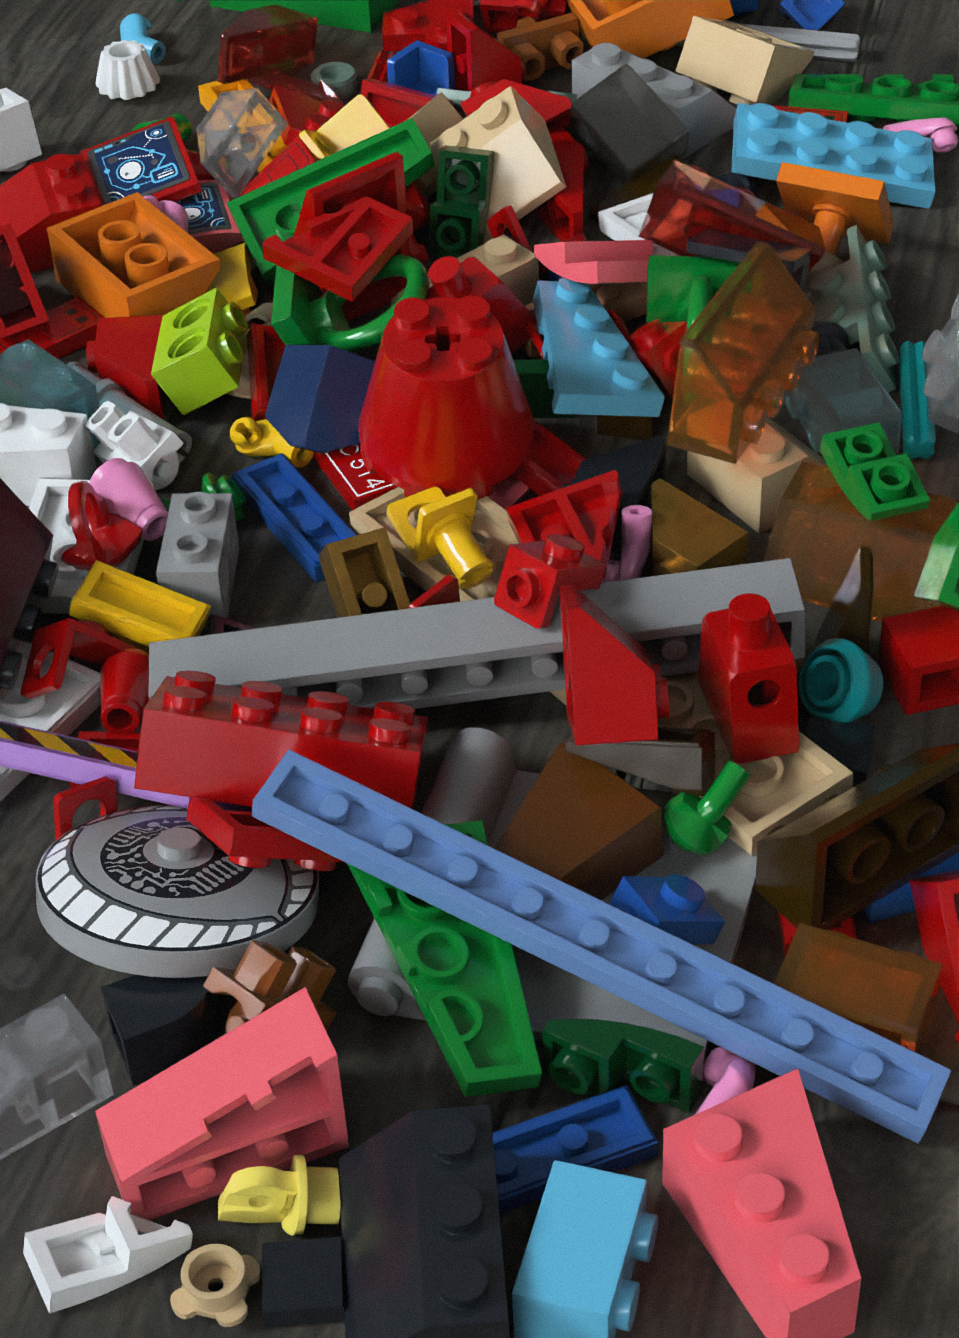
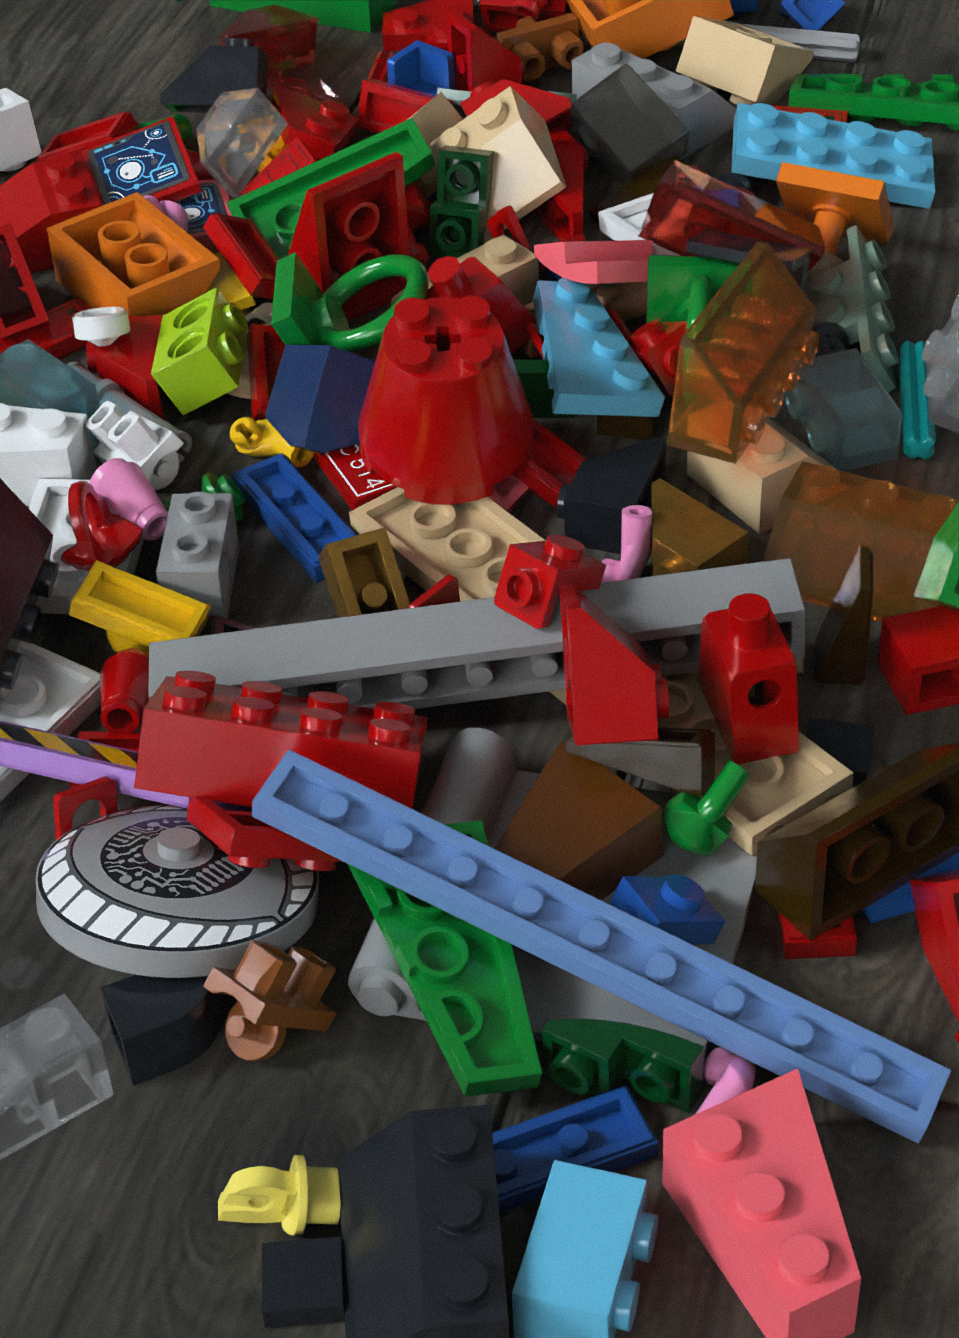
(69, 636): red bracket -> none
(89, 135): none -> red tile
(99, 1253): white slope -> none
(101, 325): none -> white tile
(126, 71): white piece -> none
(134, 28): medium azure arm -> none
(212, 1266): tan plate -> none
(215, 71): none -> black slope
(226, 1108): coral wedge -> none
(245, 252): none -> red tile
(338, 76): sand green tile -> none
(343, 247): red wing -> none
(347, 127): yellow bracket -> none
(443, 528): yellow bracket -> none
(578, 511): red wing -> none
(840, 682): teal cone -> none
(864, 983): clear orange brick -> none
(872, 473): green slope -> none
(939, 129): bright pink arm -> none

